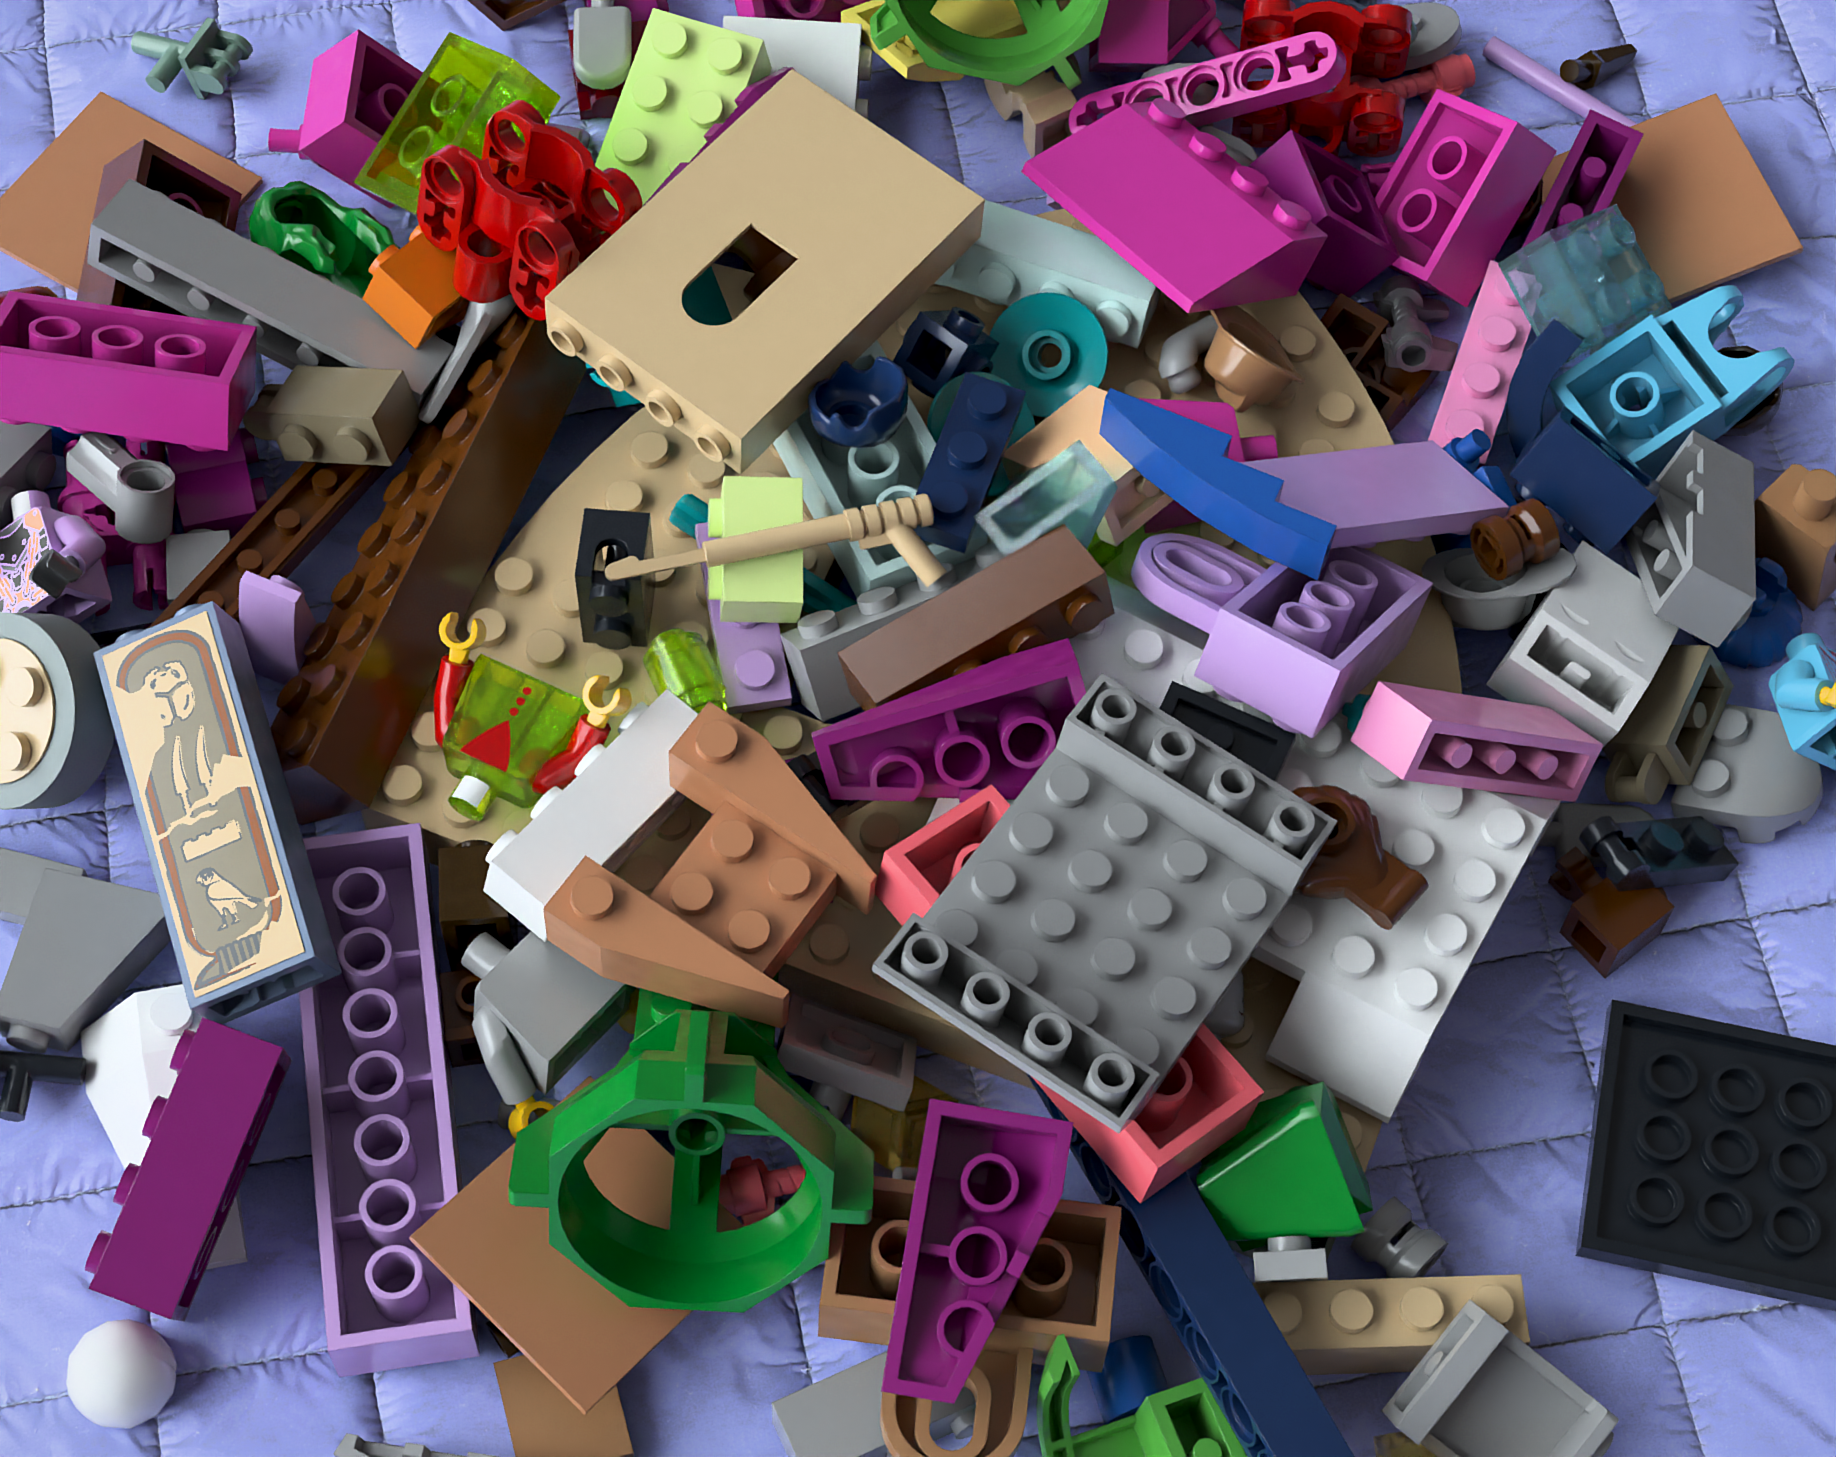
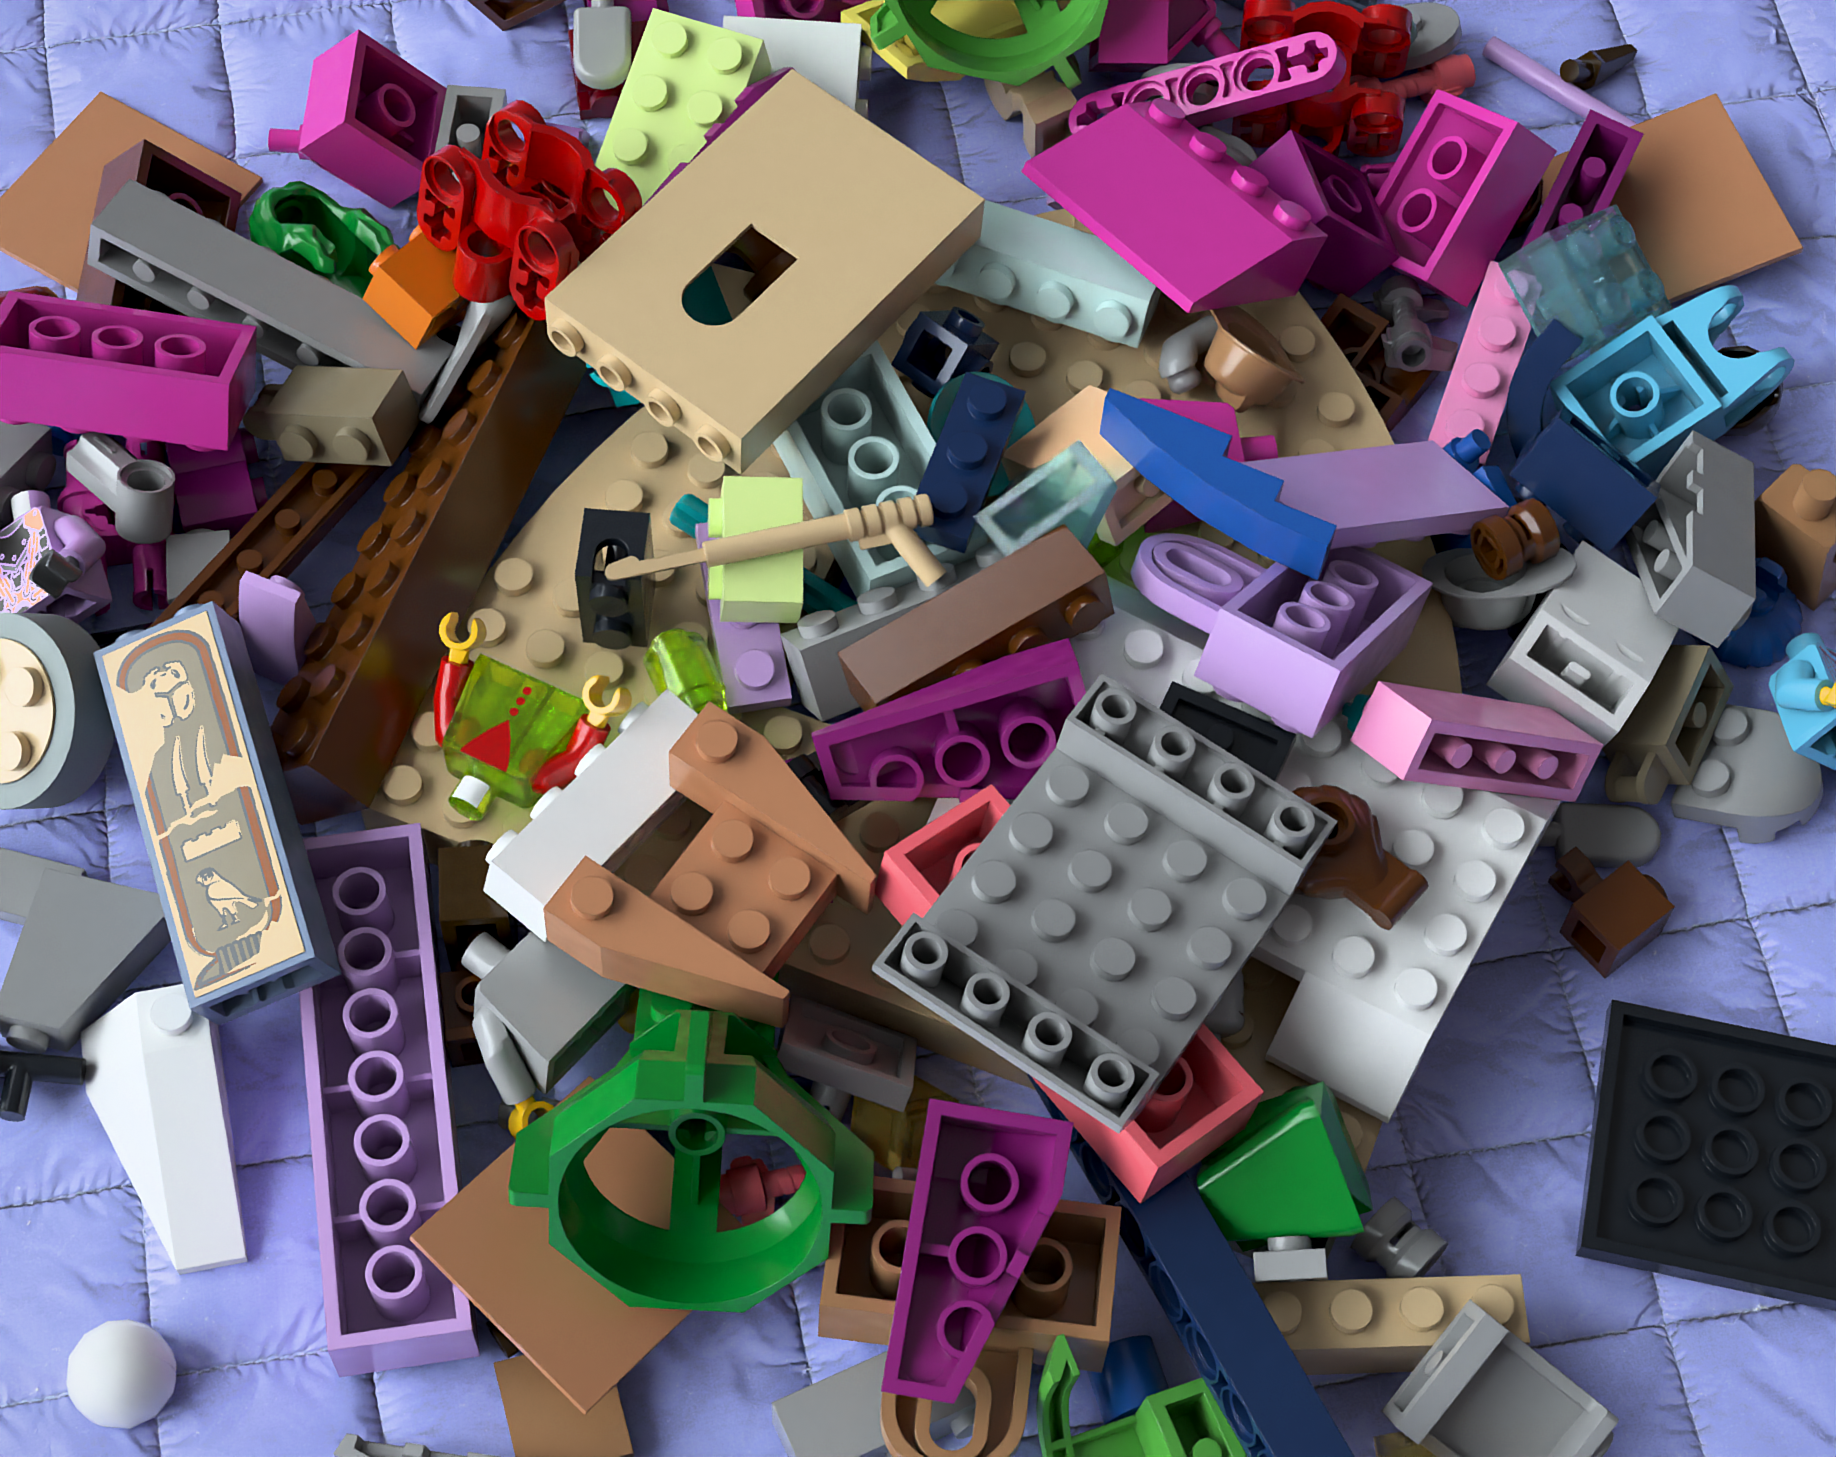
(189, 1171): magenta brick -> none
(205, 59): sand green arm -> none
(449, 107): clear neon green slope -> none
(860, 405): dark blue hair -> none
(1036, 323): teal dish -> none
(1659, 852): black plate -> none

